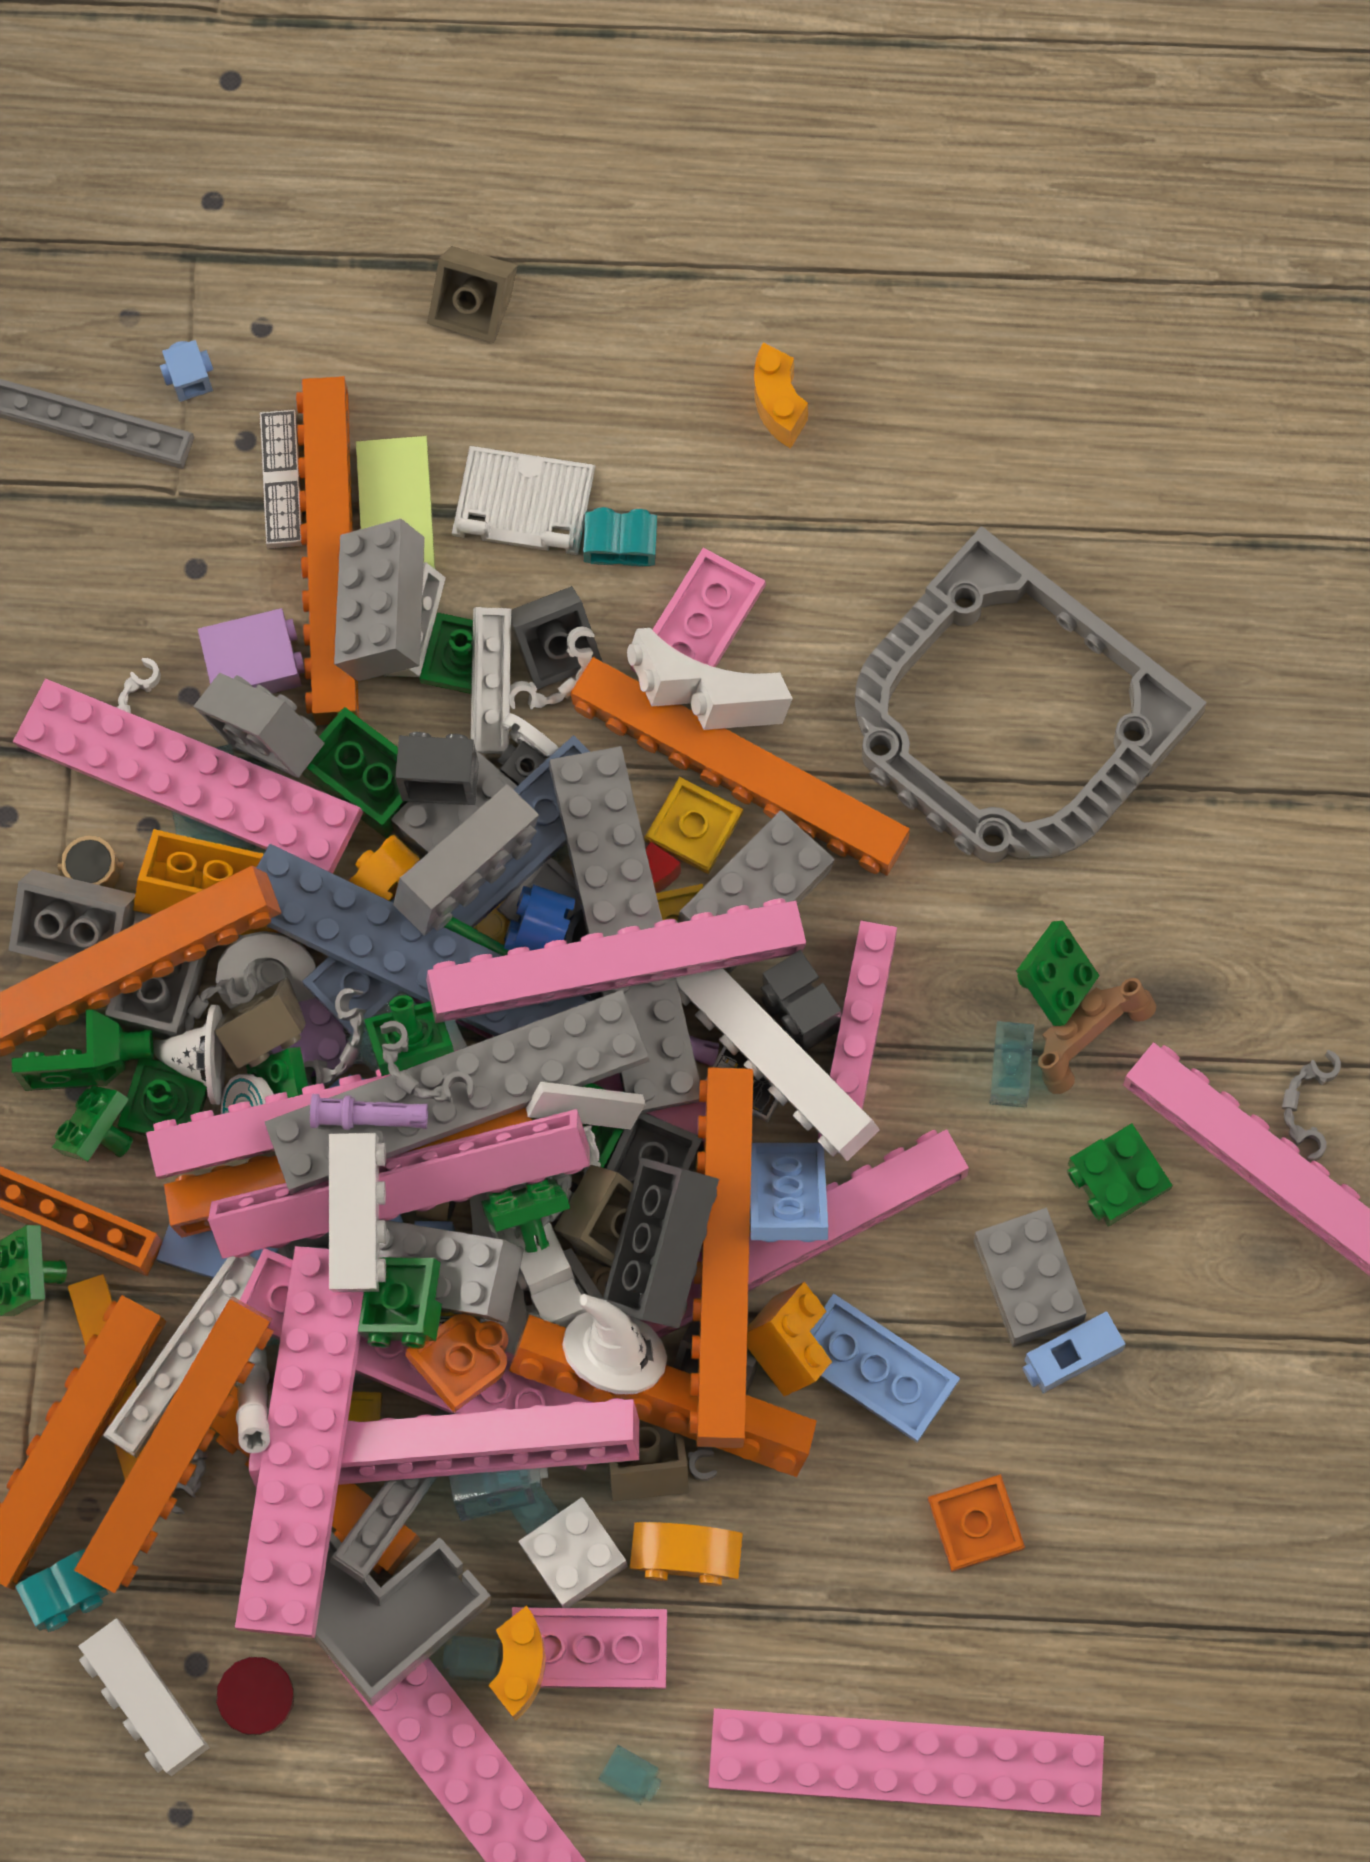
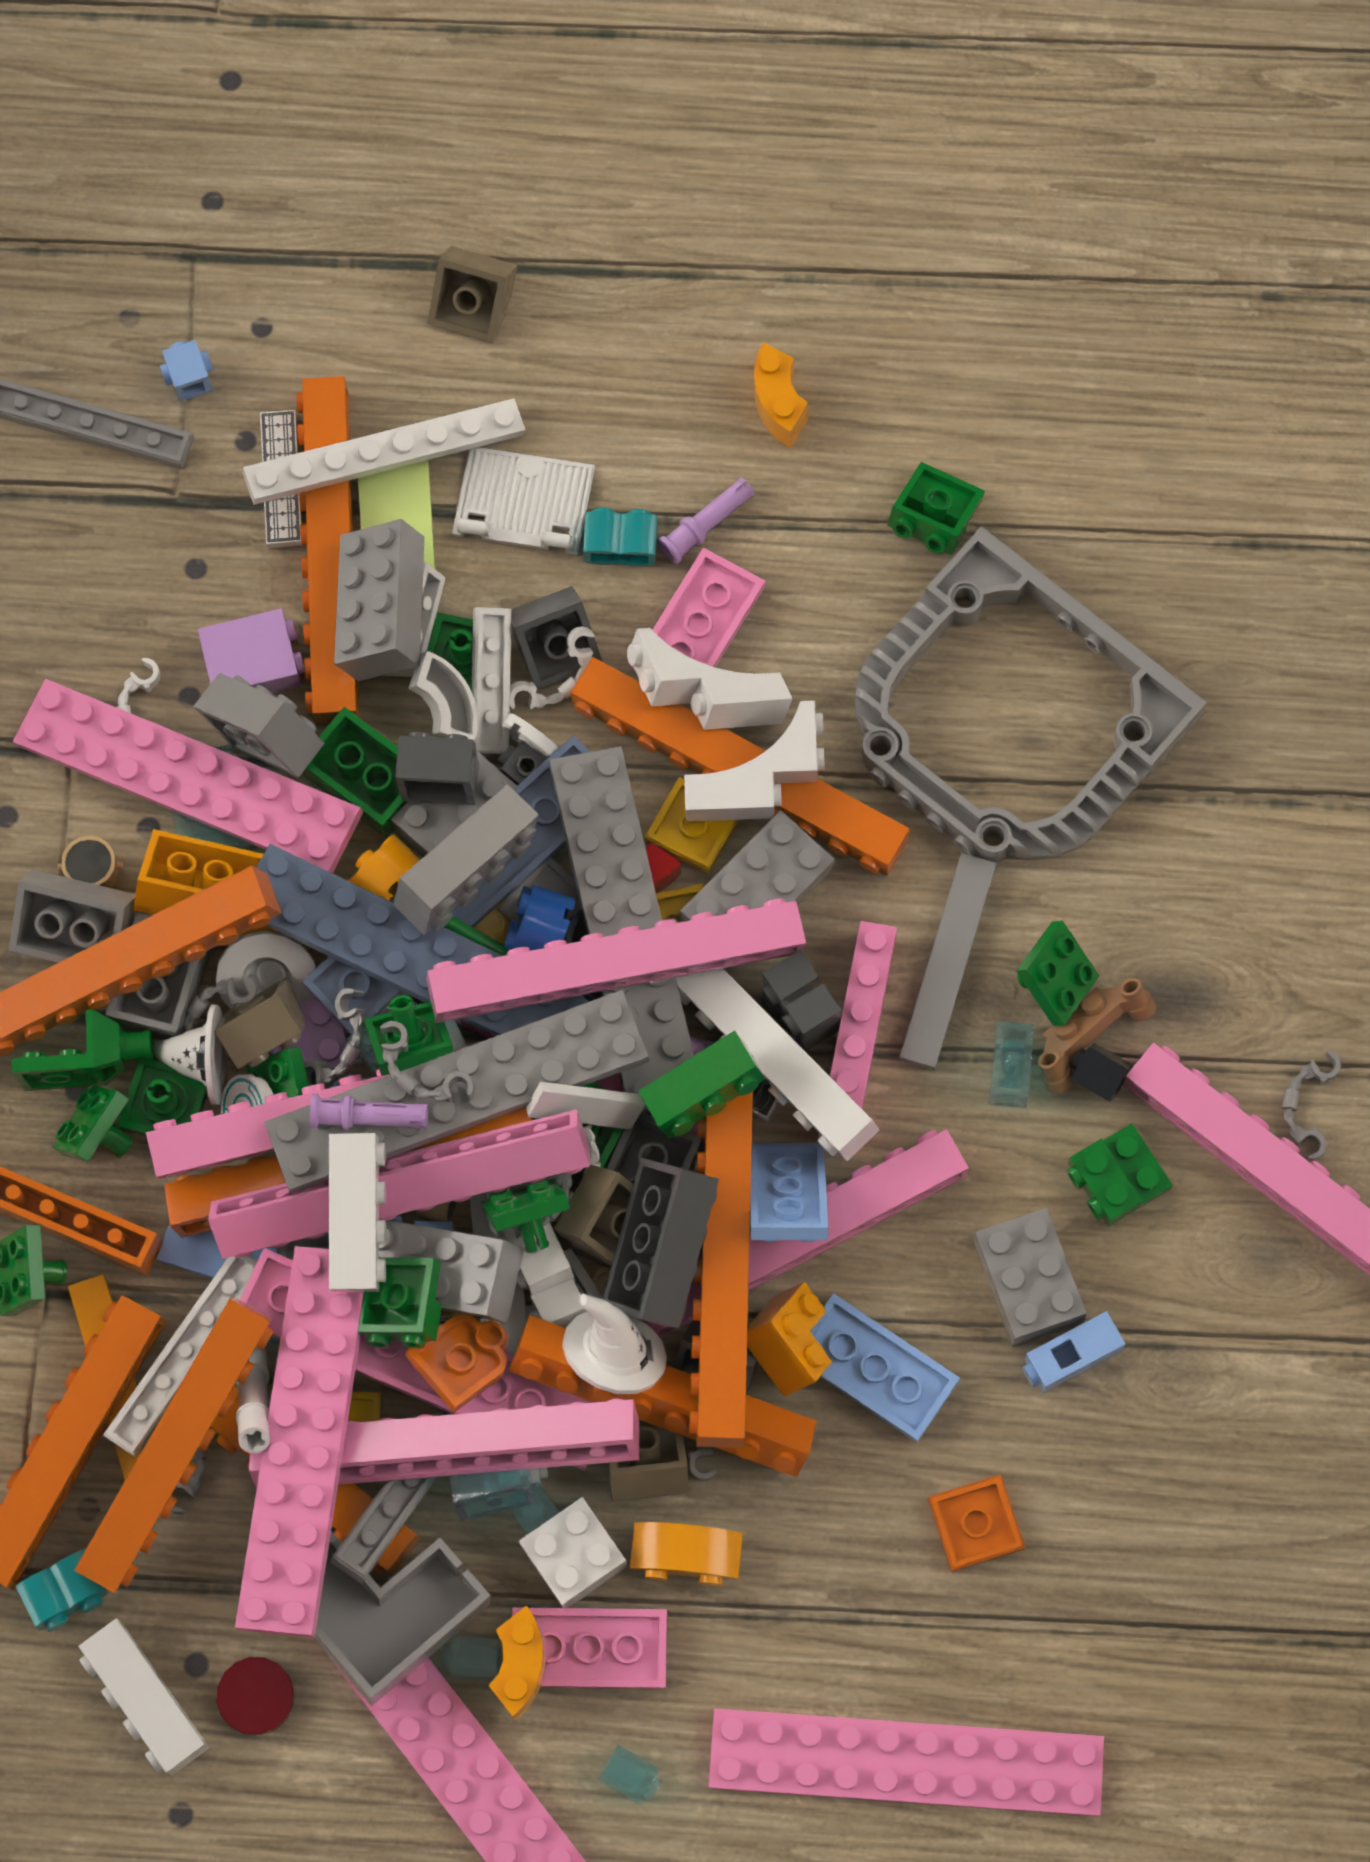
(383, 451): none -> white plate
(446, 695): none -> white brick
(693, 530): none -> lavender pin
(702, 1085): none -> green brick
(752, 788): none -> white arch
(935, 509): none -> green plate
(947, 962): none -> light grey tile
(1100, 1071): none -> black brick

